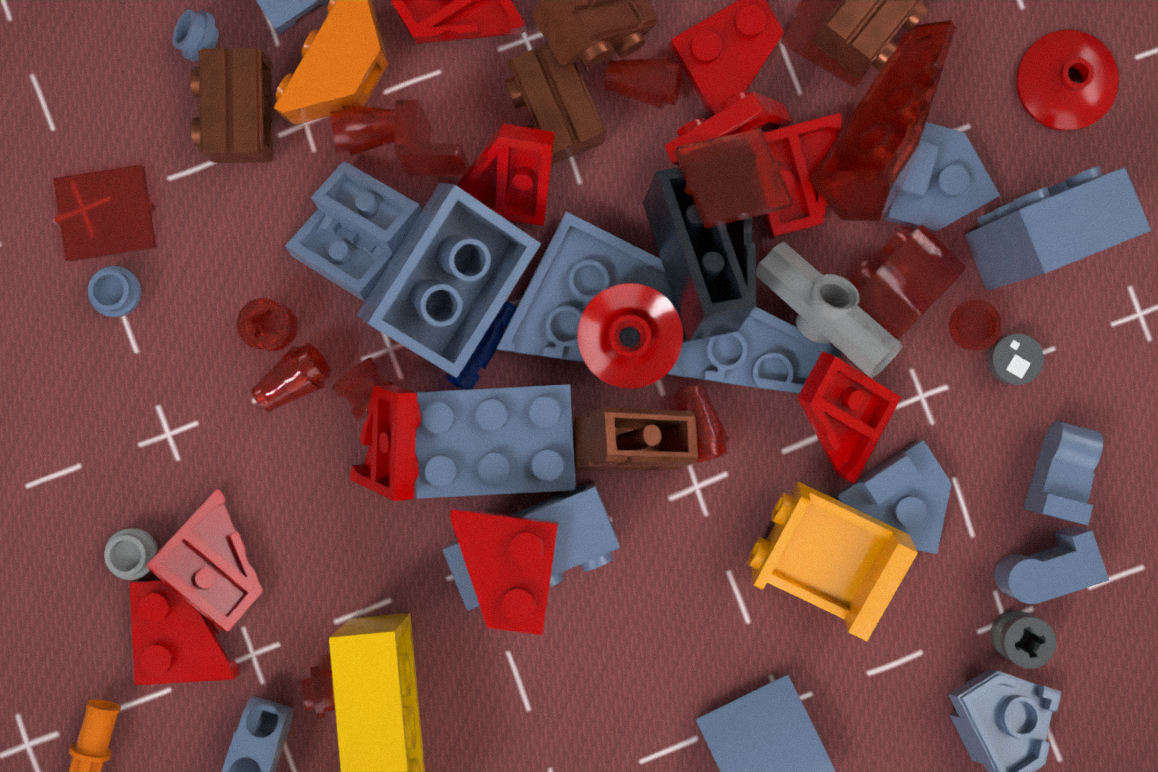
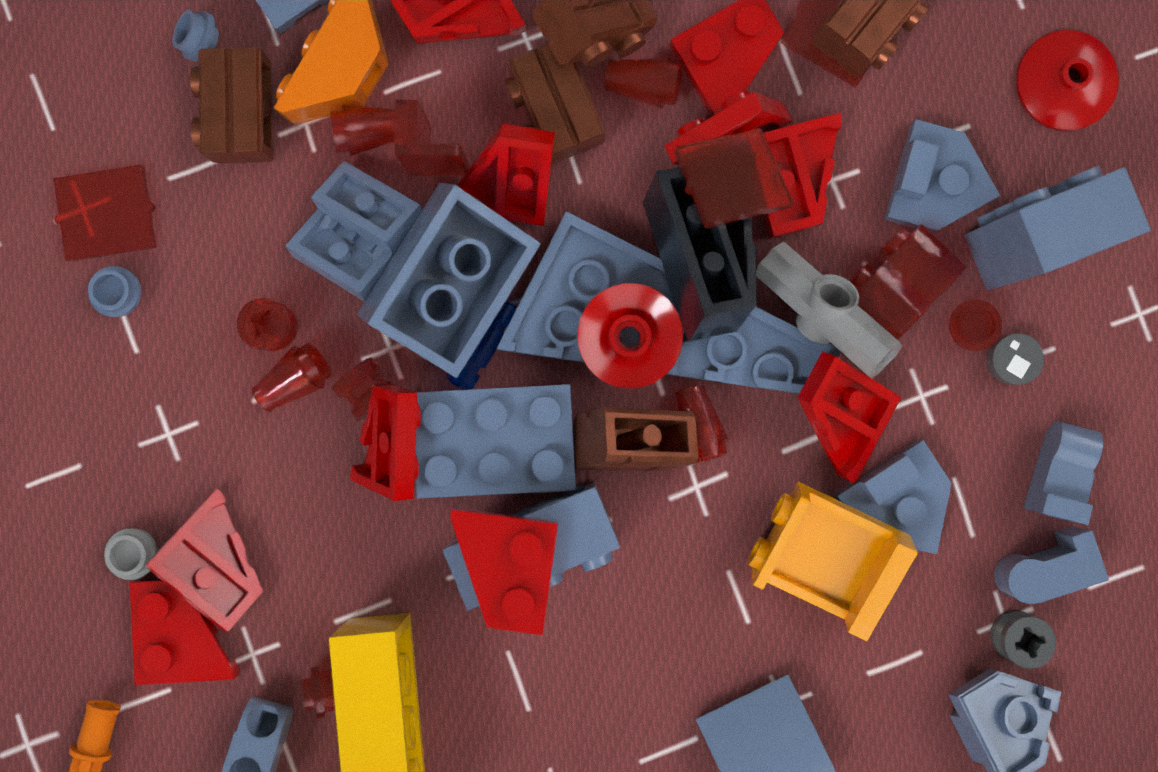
(884, 131): clear red wedge -> none

